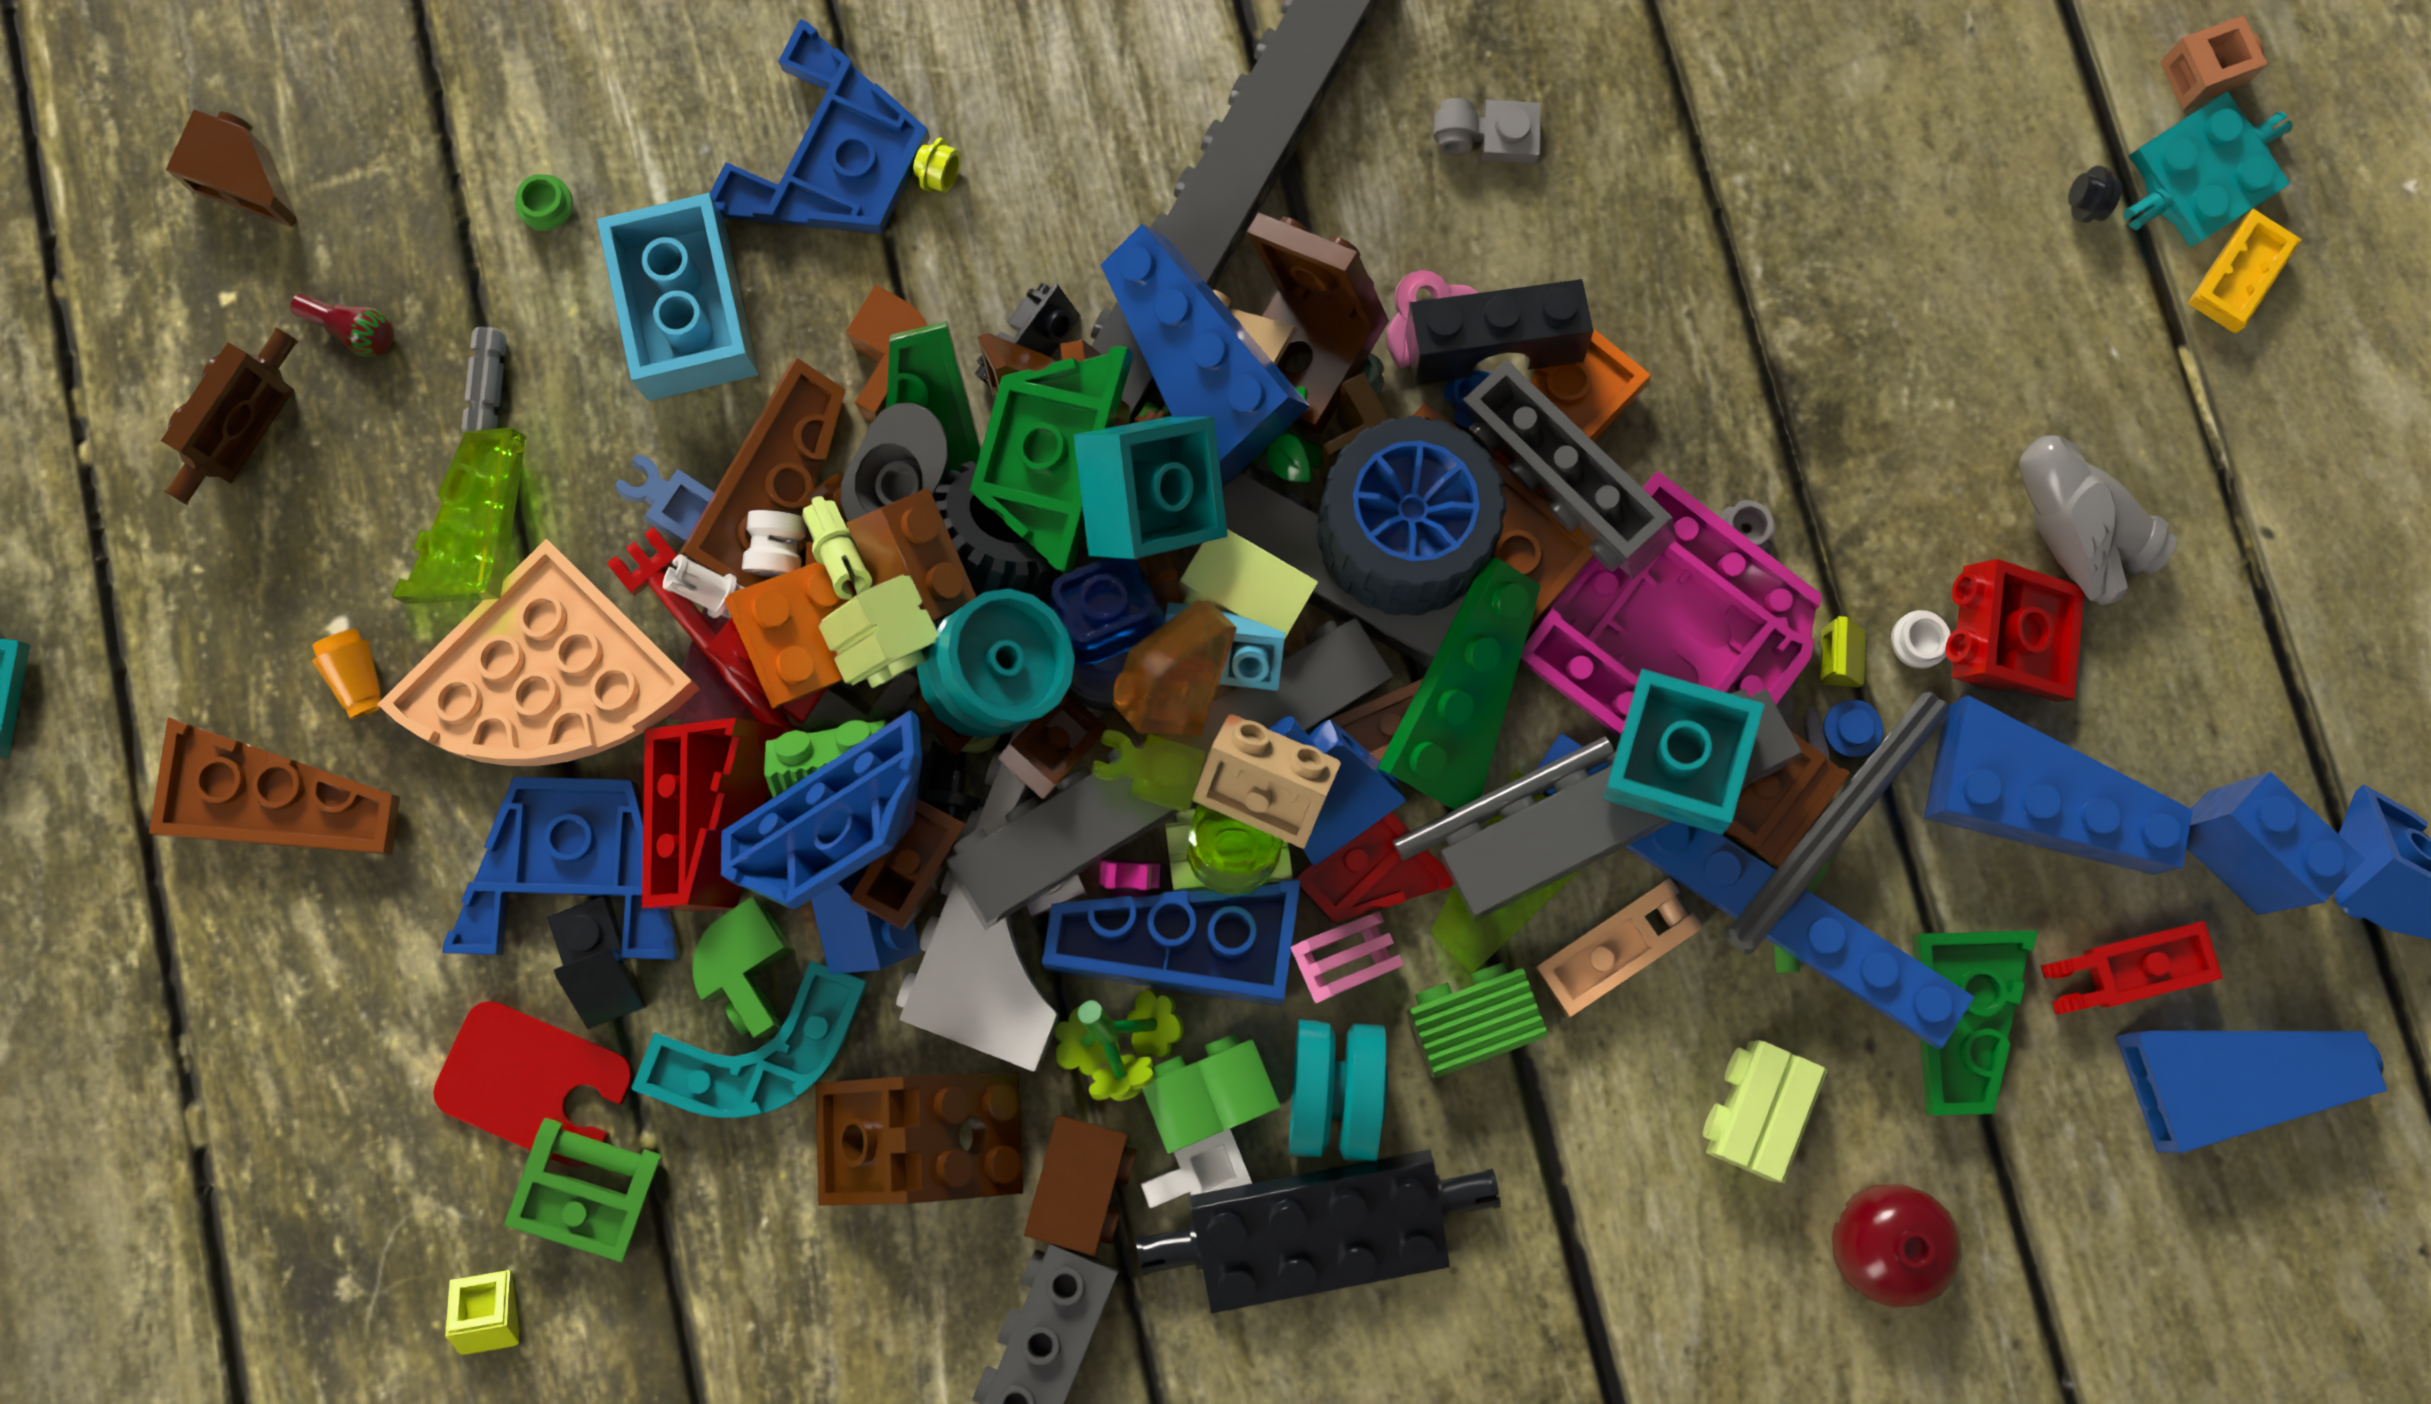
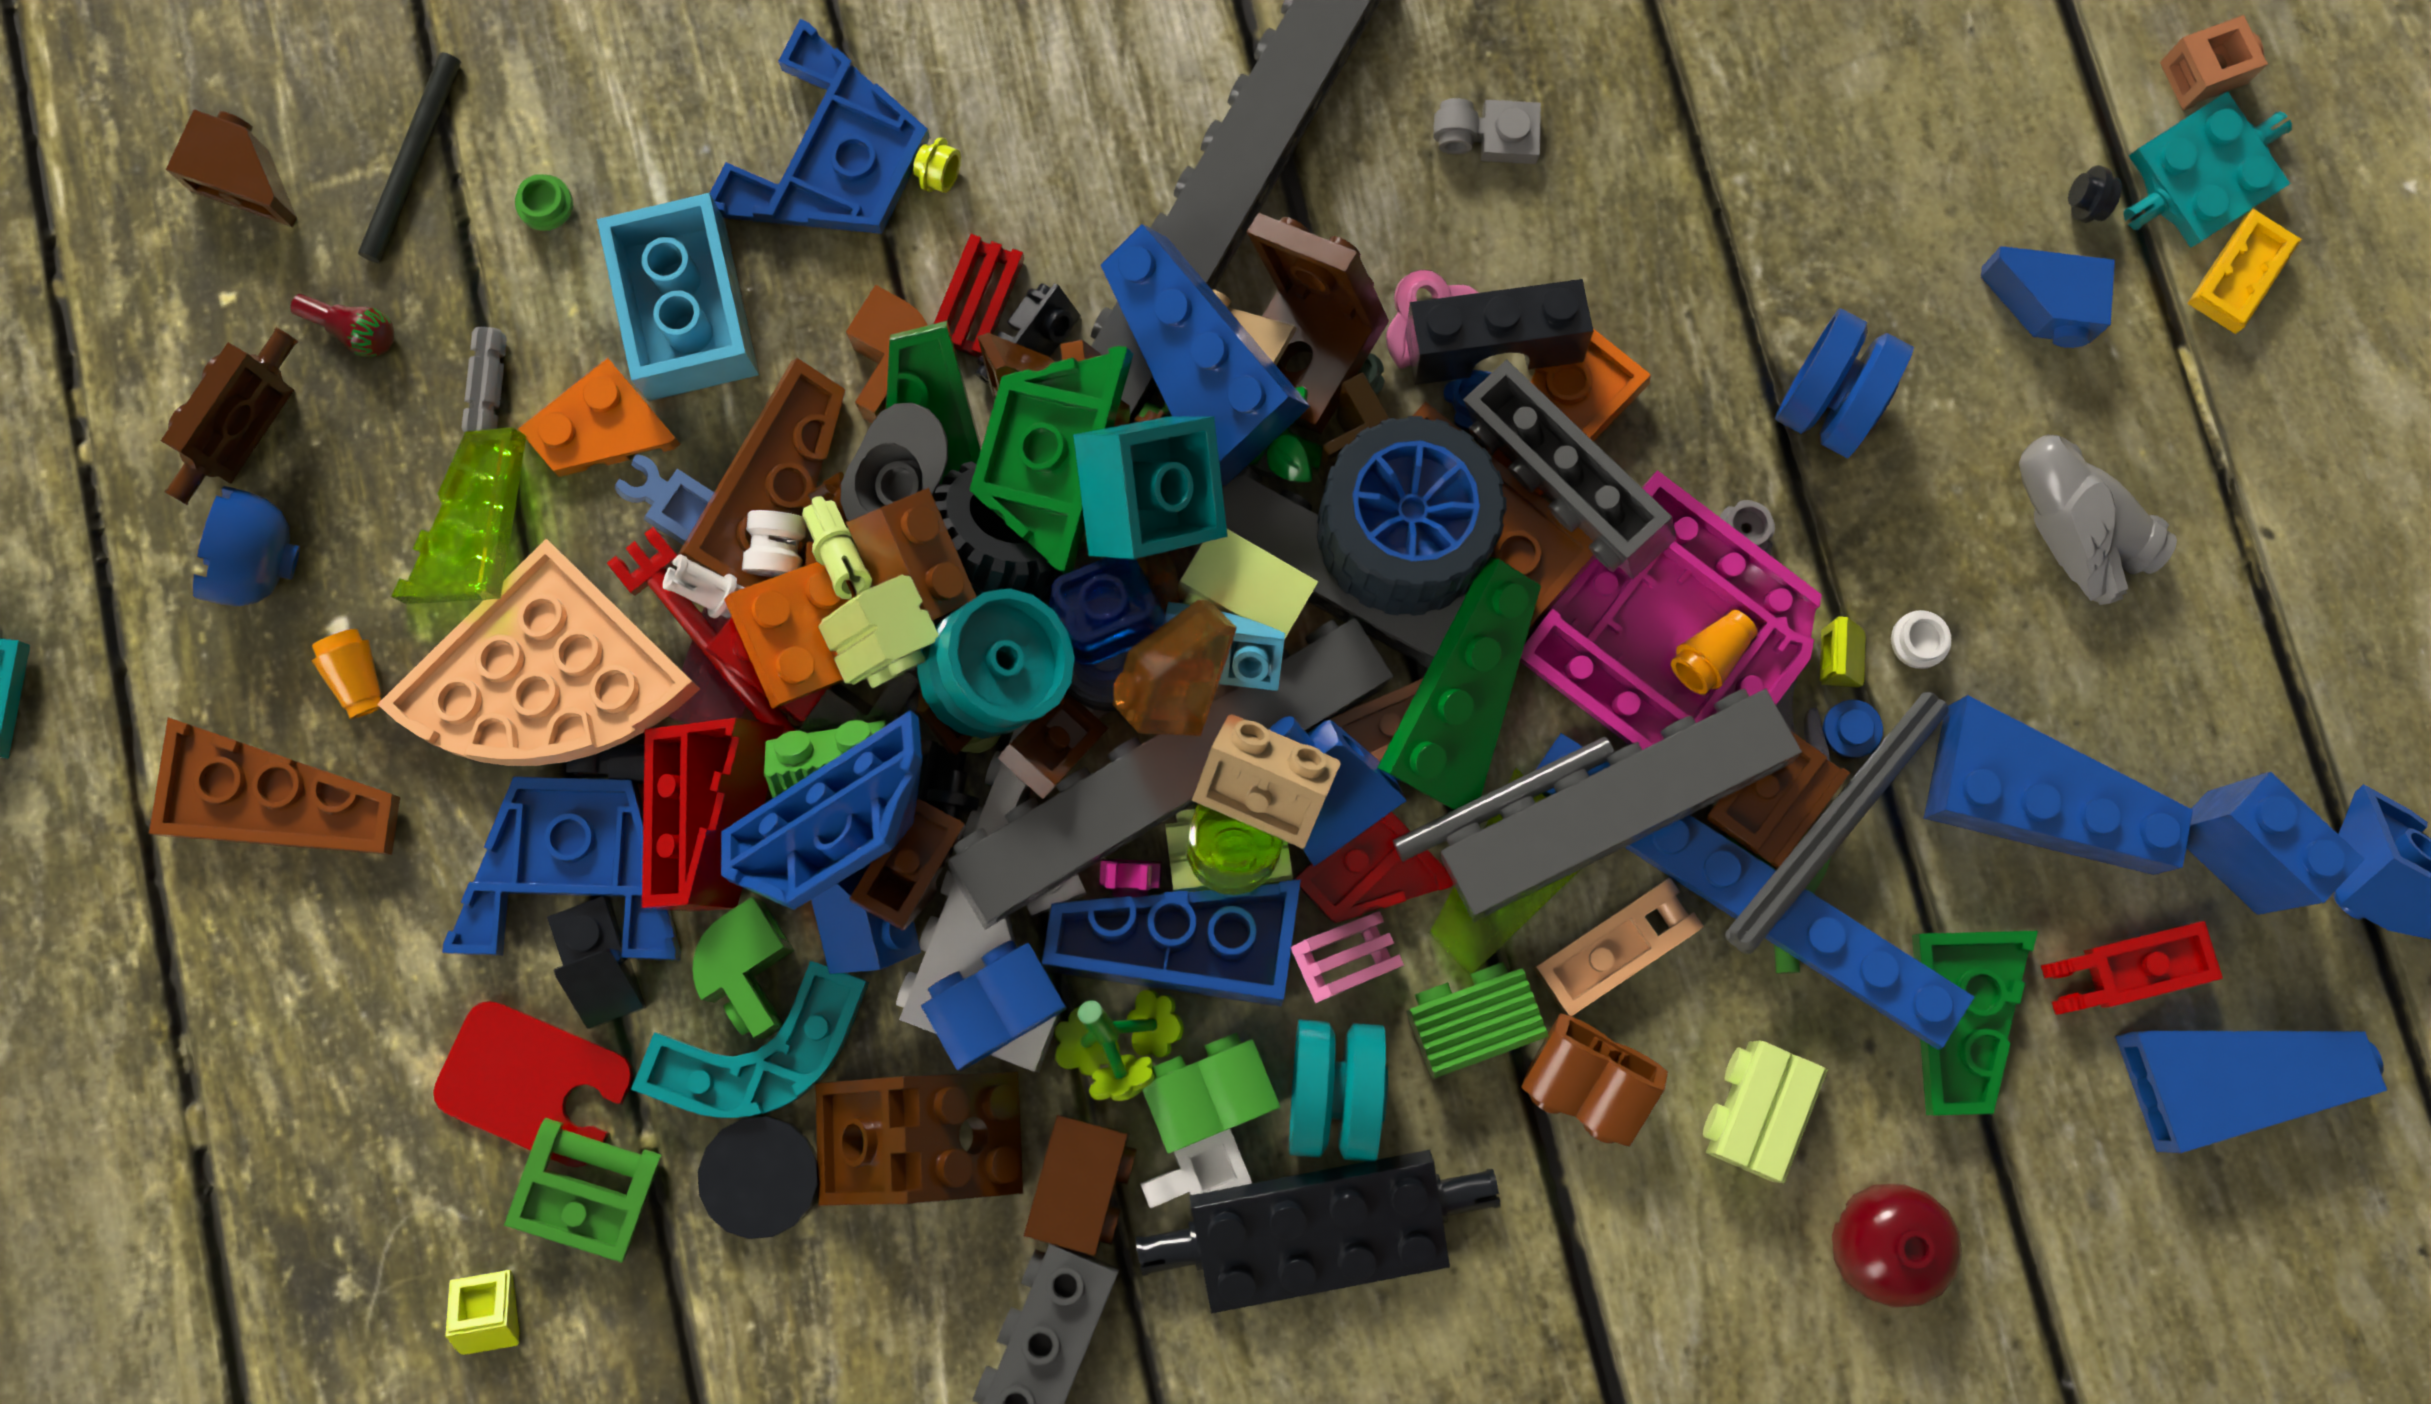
(244, 550): none -> blue cylinder
(409, 157): none -> pearl dark grey bar
(596, 423): none -> orange wing
(617, 763): none -> black bar
(758, 1177): none -> black tile
(992, 1005): none -> blue brick
(993, 253): none -> red tile
(1160, 771): clear neon green plate -> none
(1594, 1080): none -> dark orange brick
(1683, 752): teal brick -> none
(1712, 654): none -> light orange cone
(1851, 387): none -> blue wheel
(2016, 630): red plate -> none
(2053, 292): none -> blue slope

